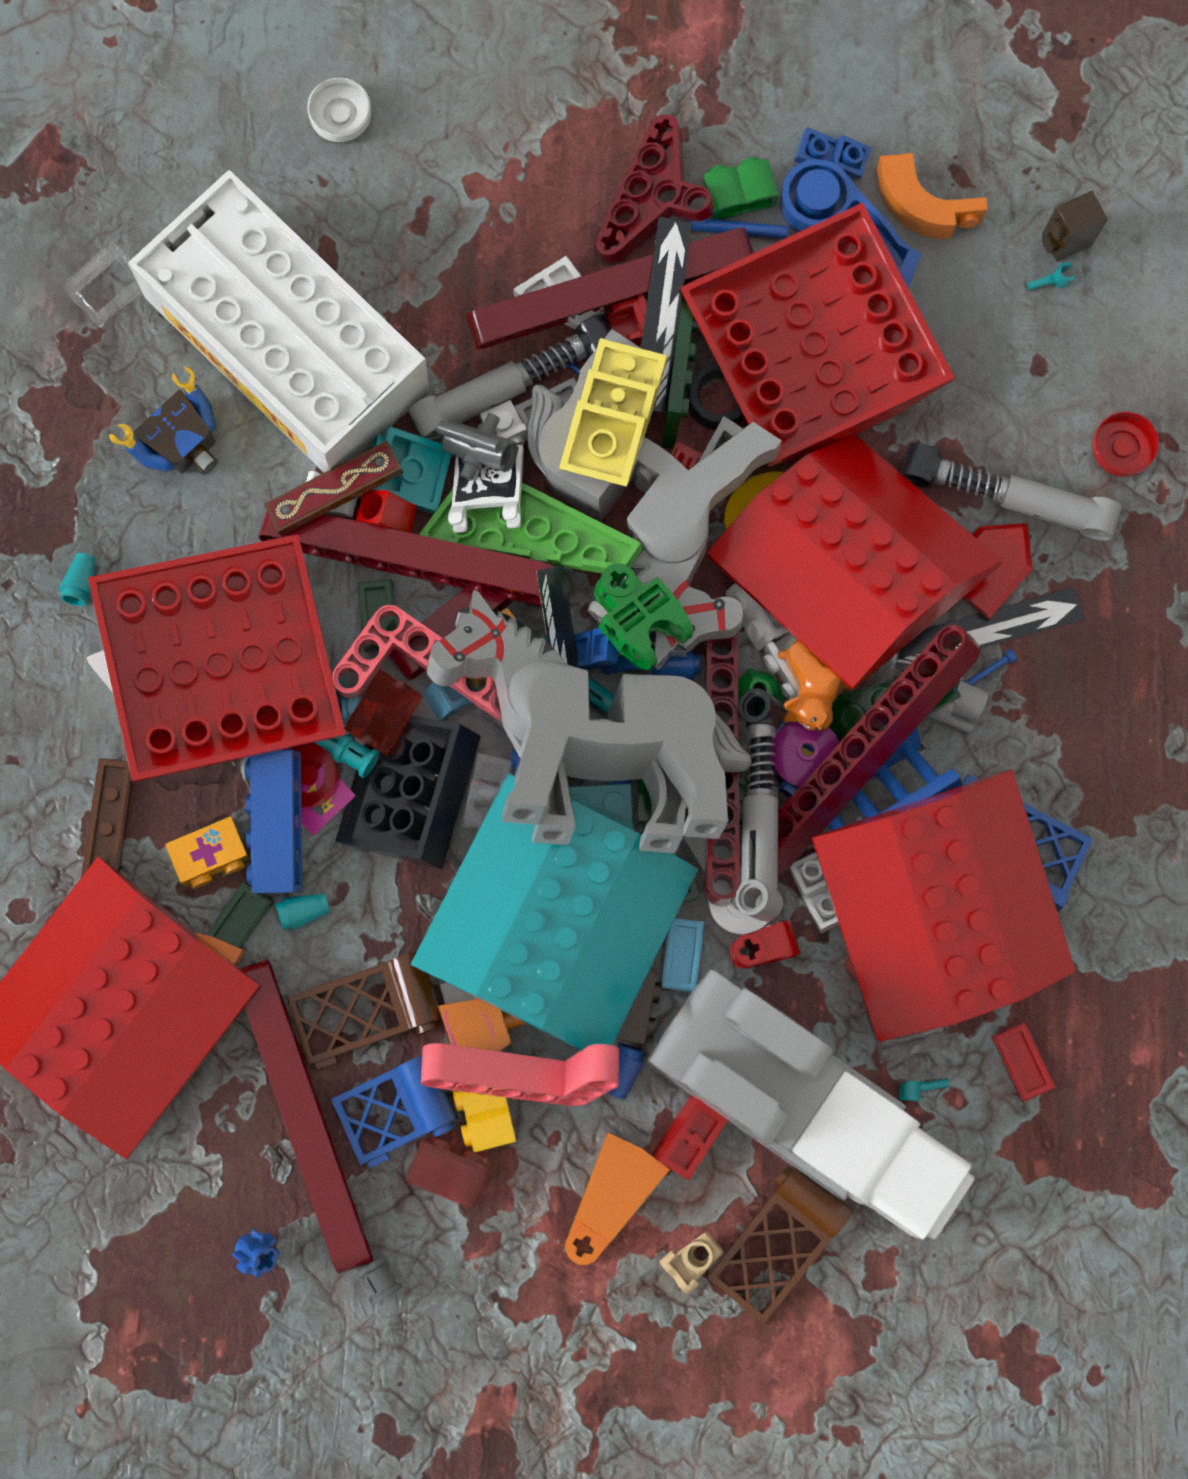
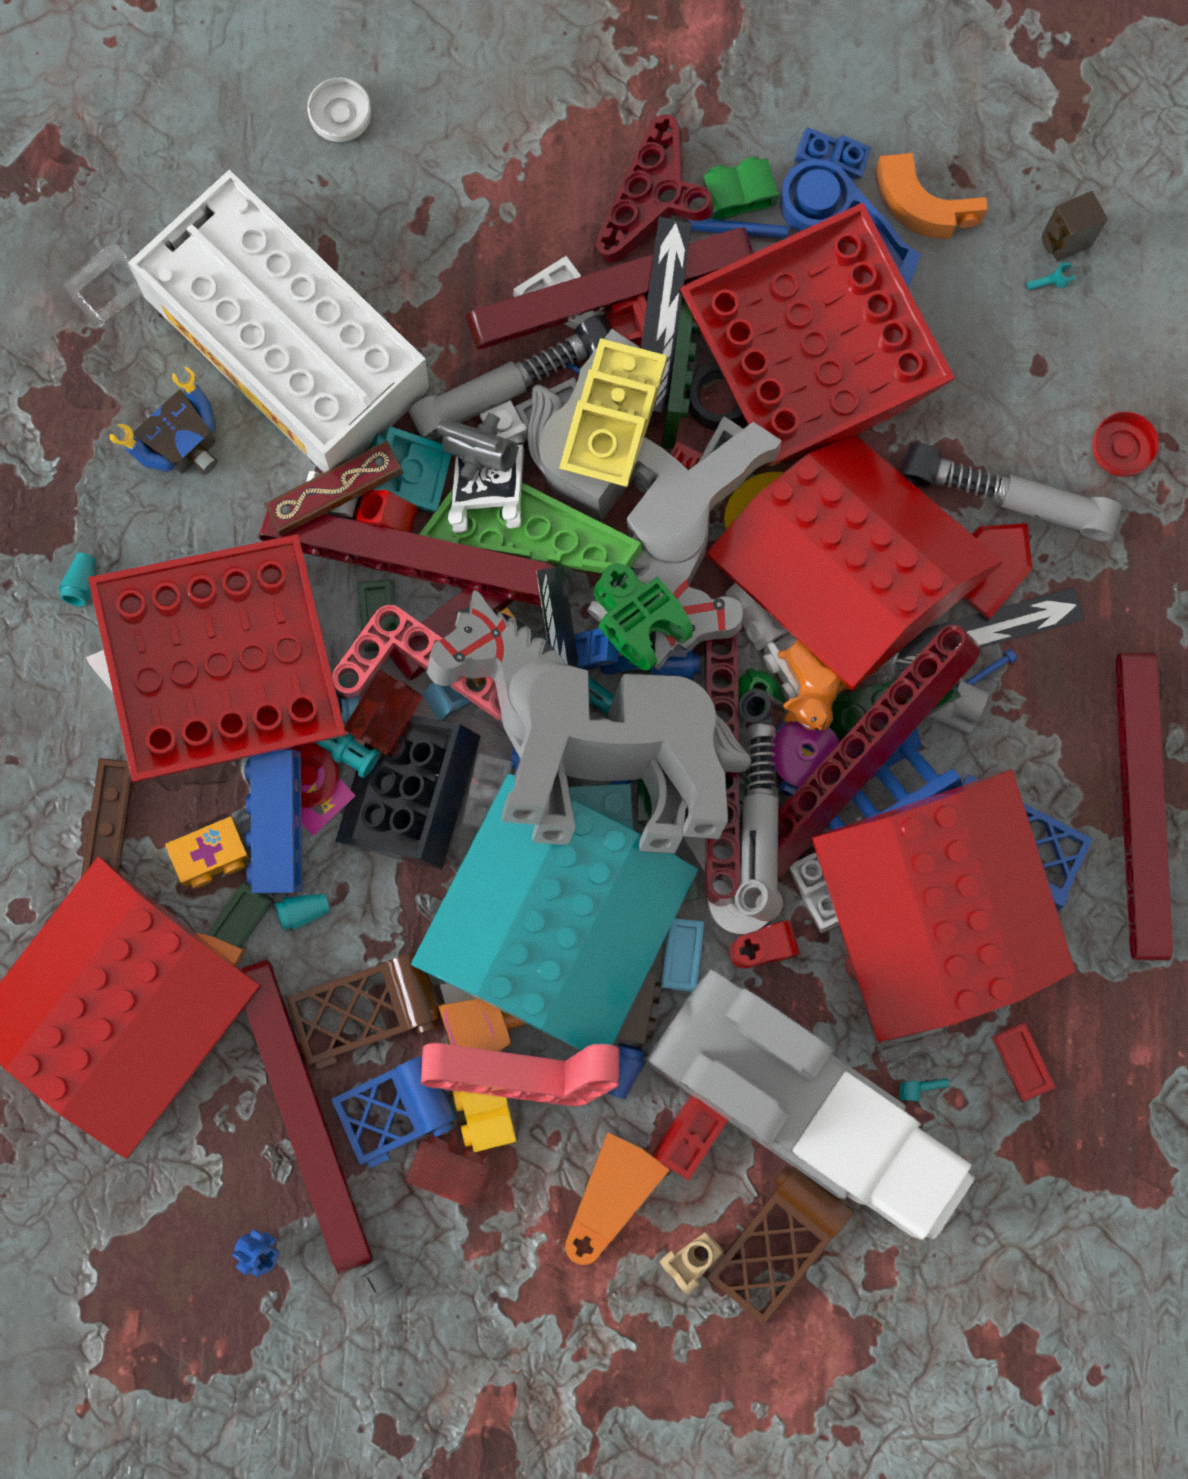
(1143, 807): none -> dark red beam

